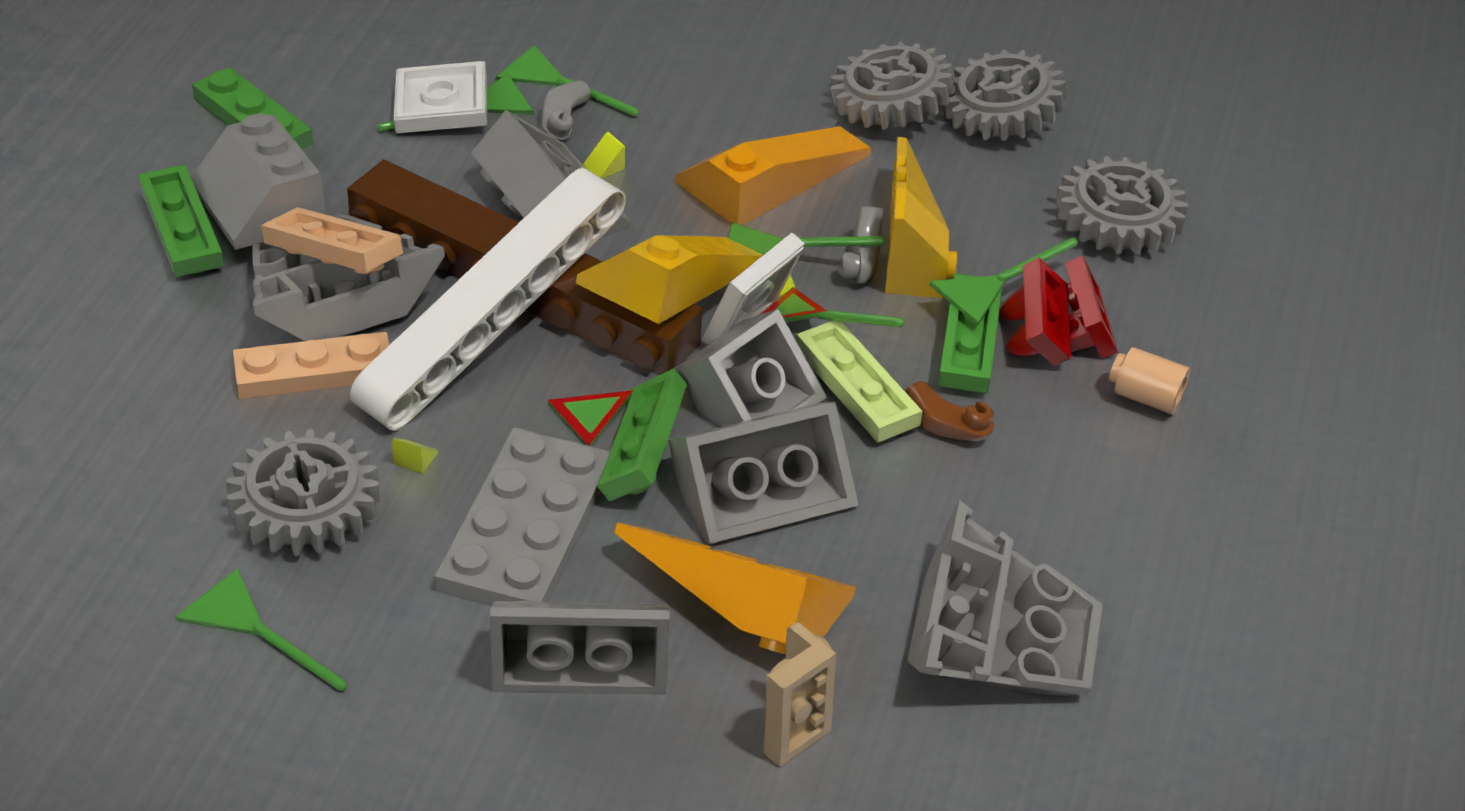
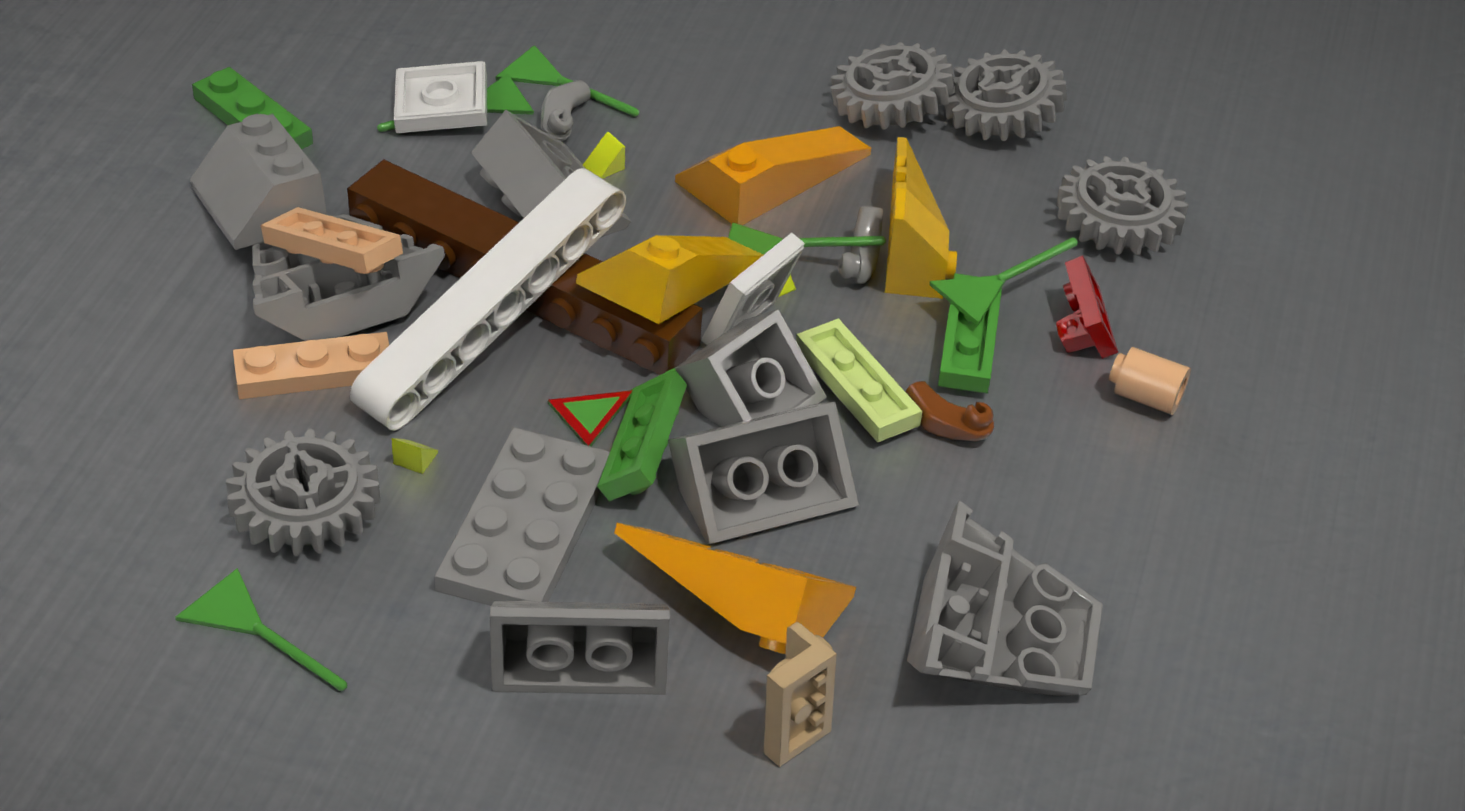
(180, 220): bright green plate -> none
(797, 306): bright green piece -> none
(1044, 307): red tile -> none

